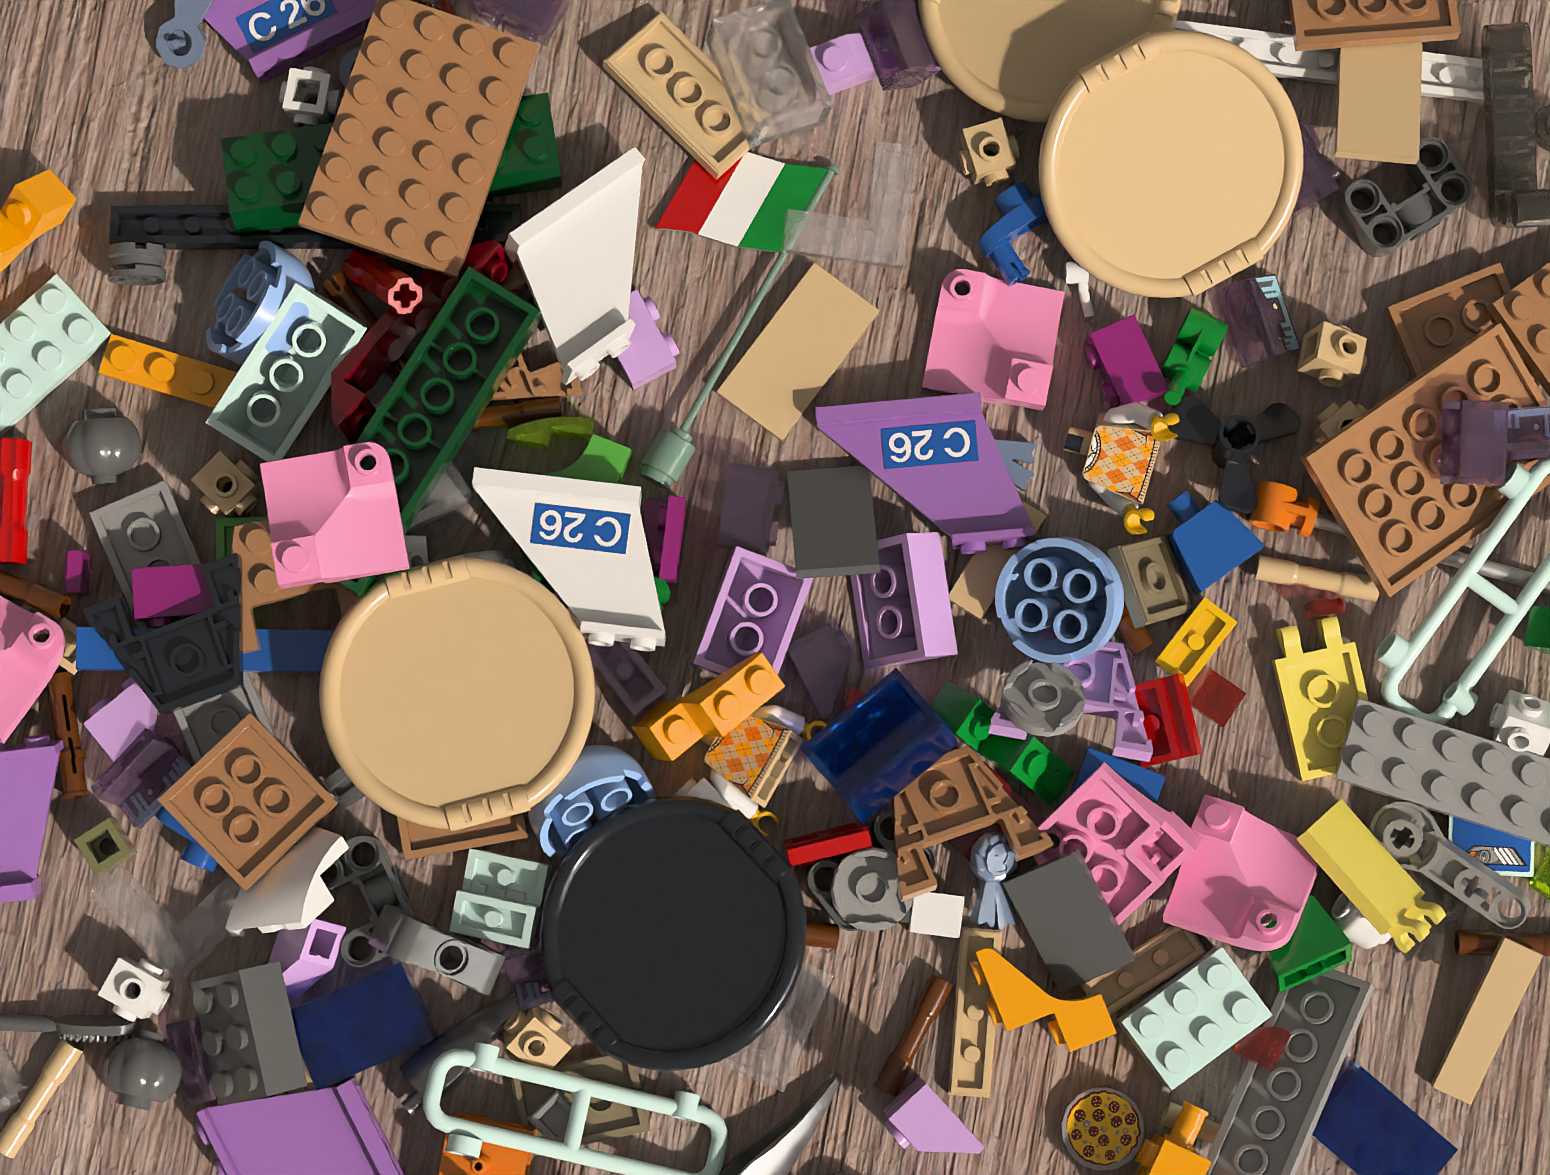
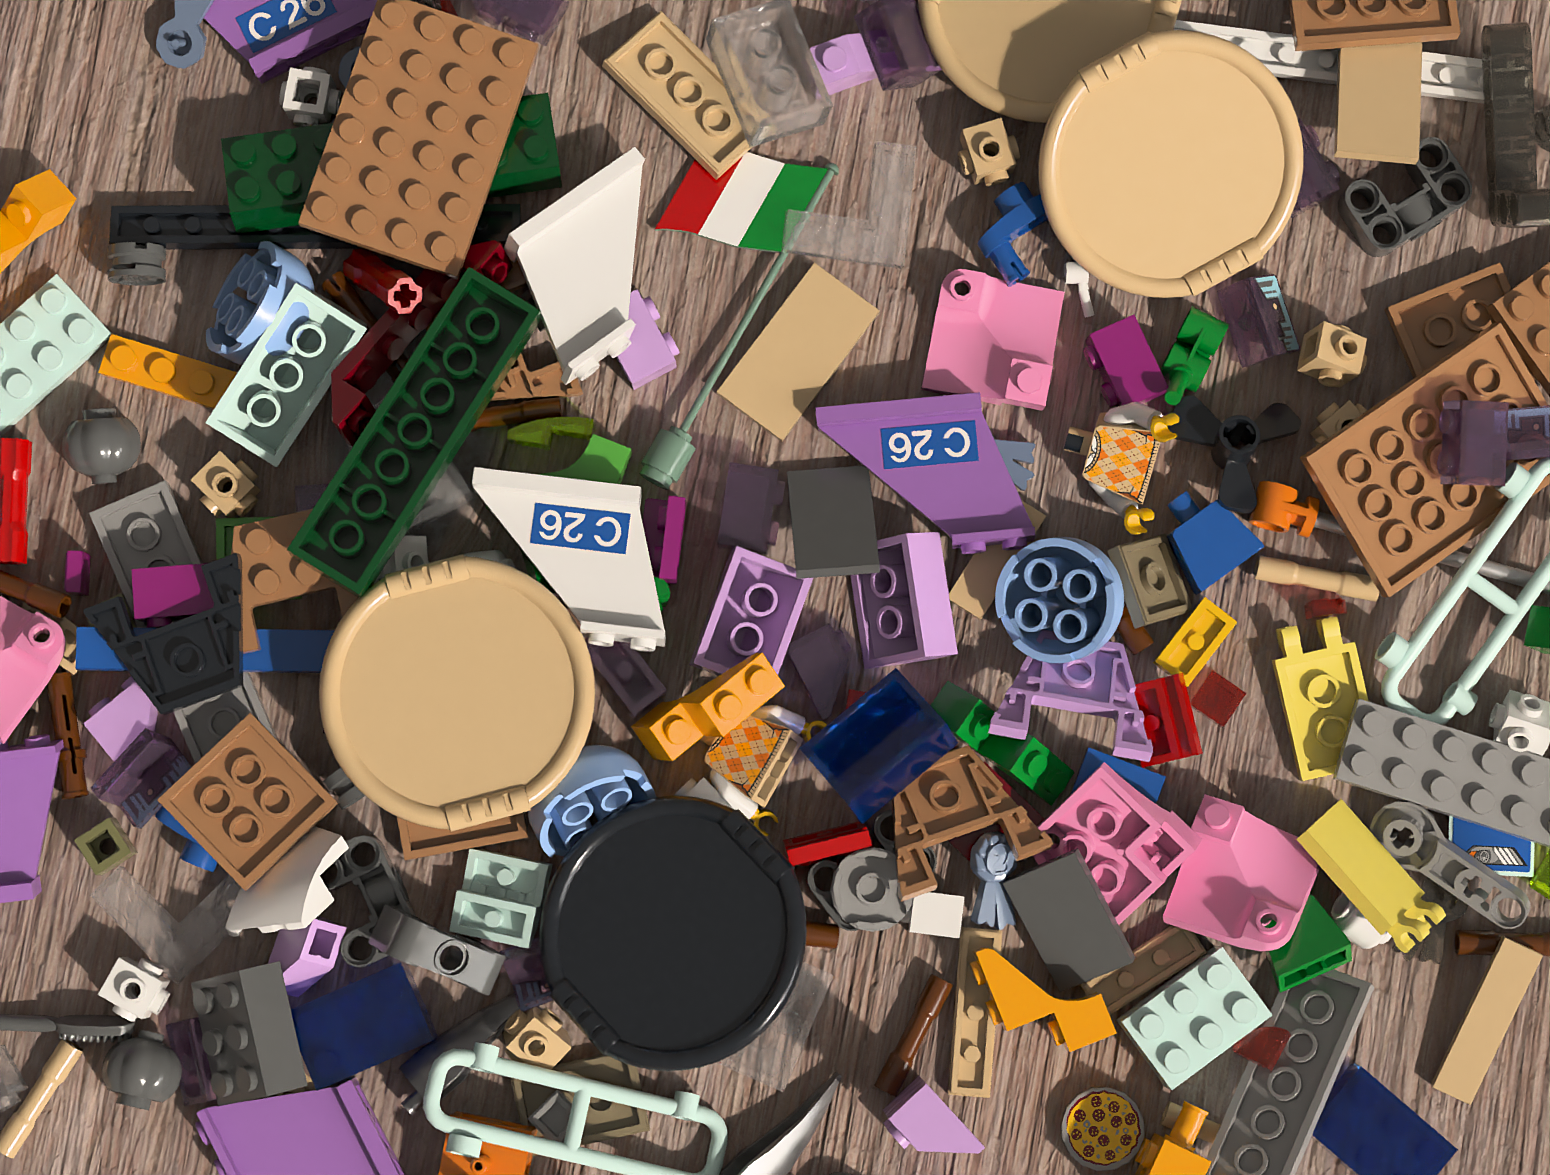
(333, 516): bright pink slope -> none
(1043, 698): light grey tile -> none

